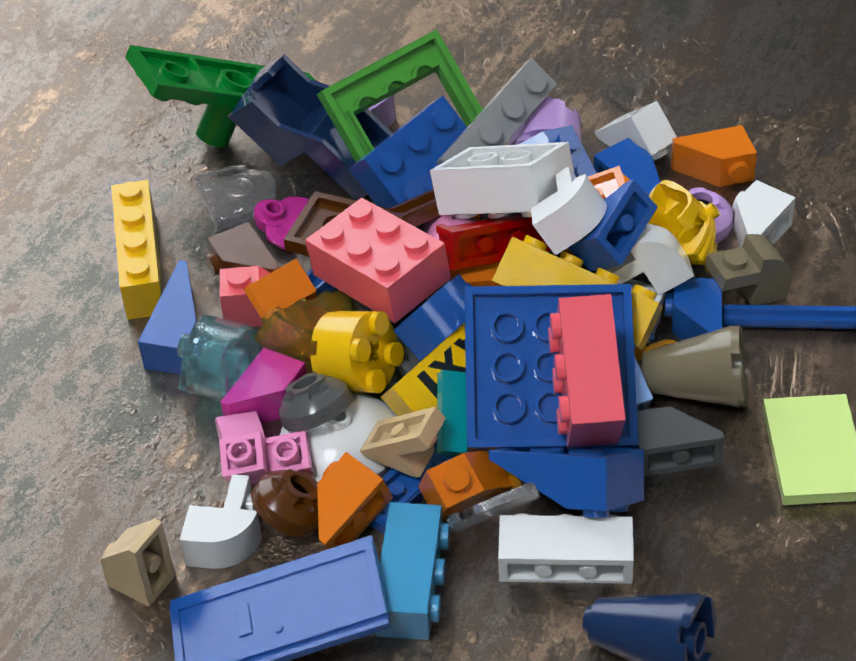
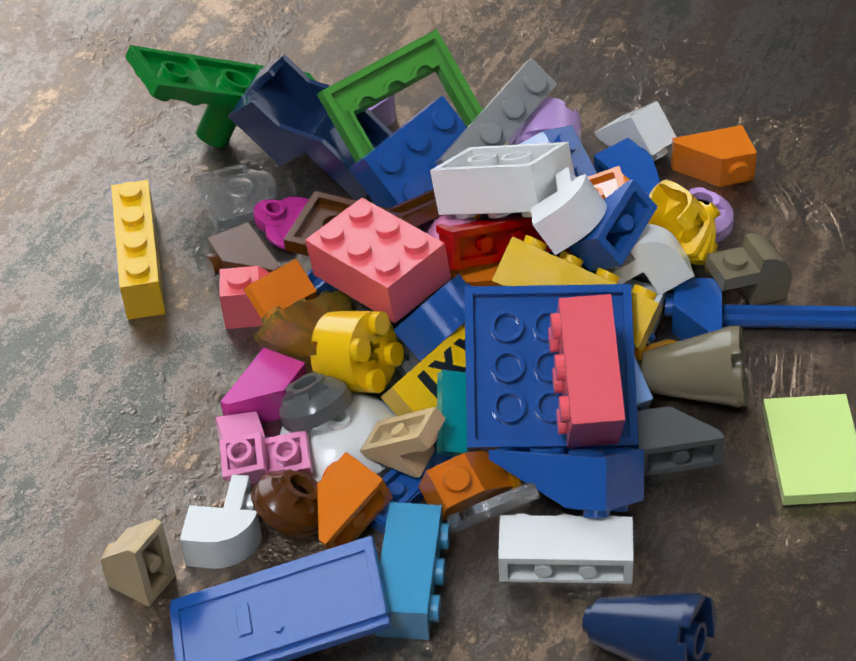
(168, 322): slope -> none
(215, 356): clear light blue brick -> none
(762, 212): white slope -> none

